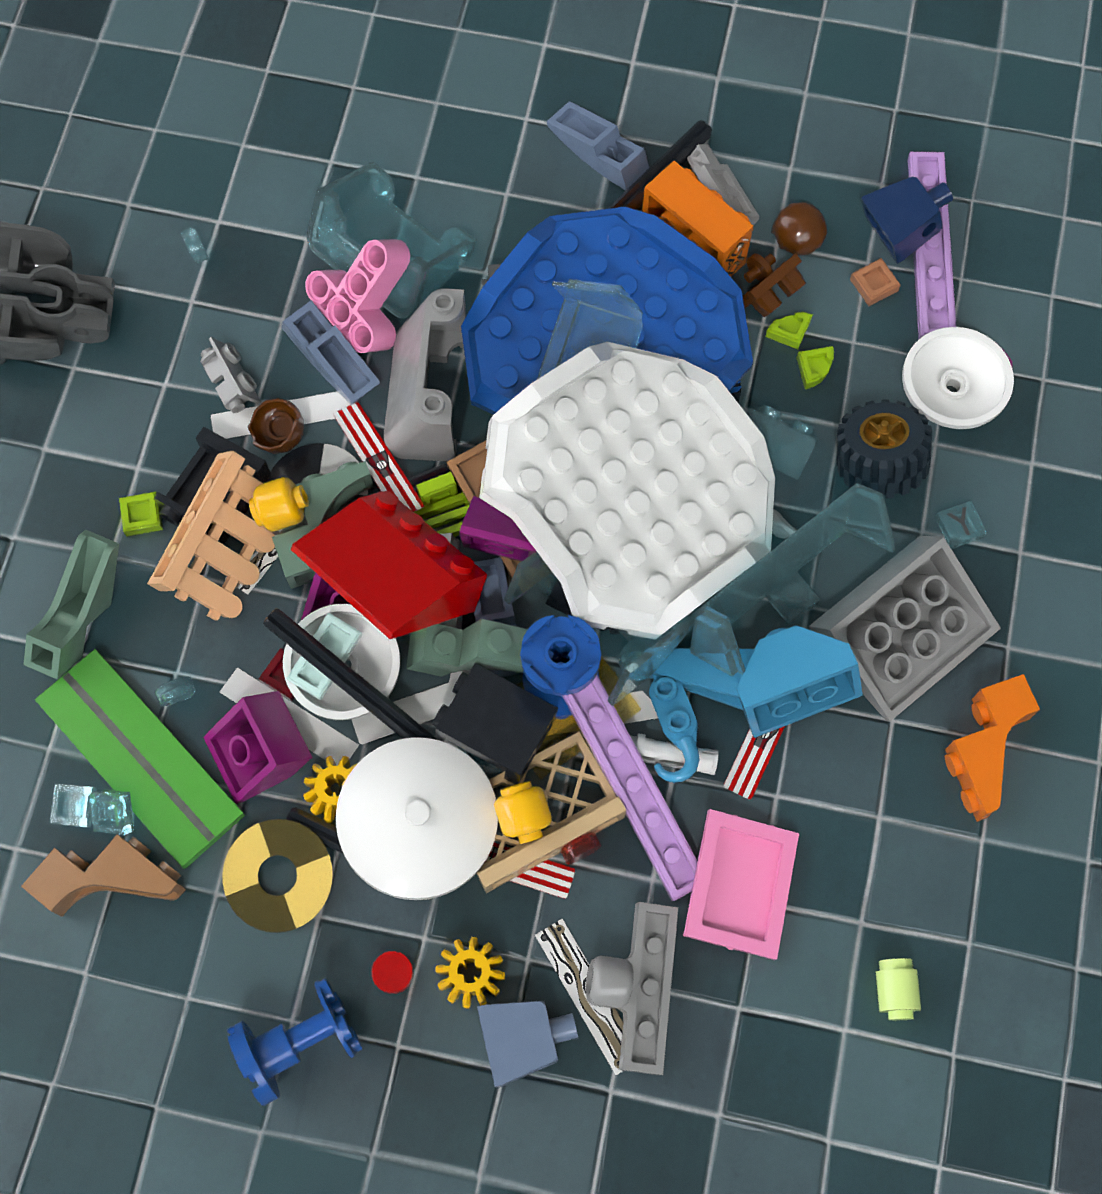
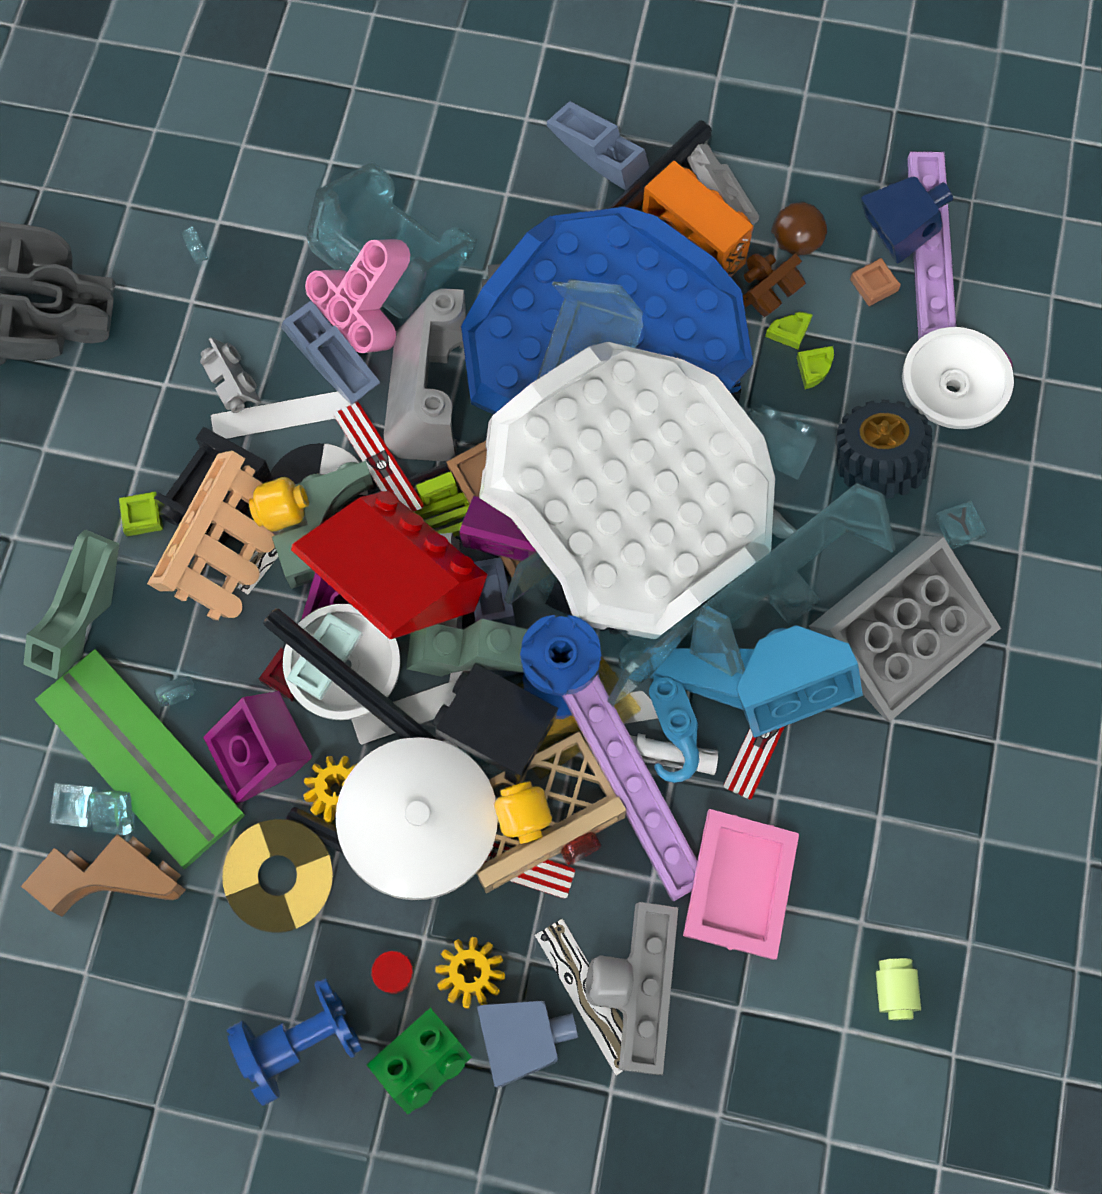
(276, 426): reddish brown hair -> none
(317, 735): white sticker -> none
(419, 1061): none -> green brick
(980, 756): orange arch -> none

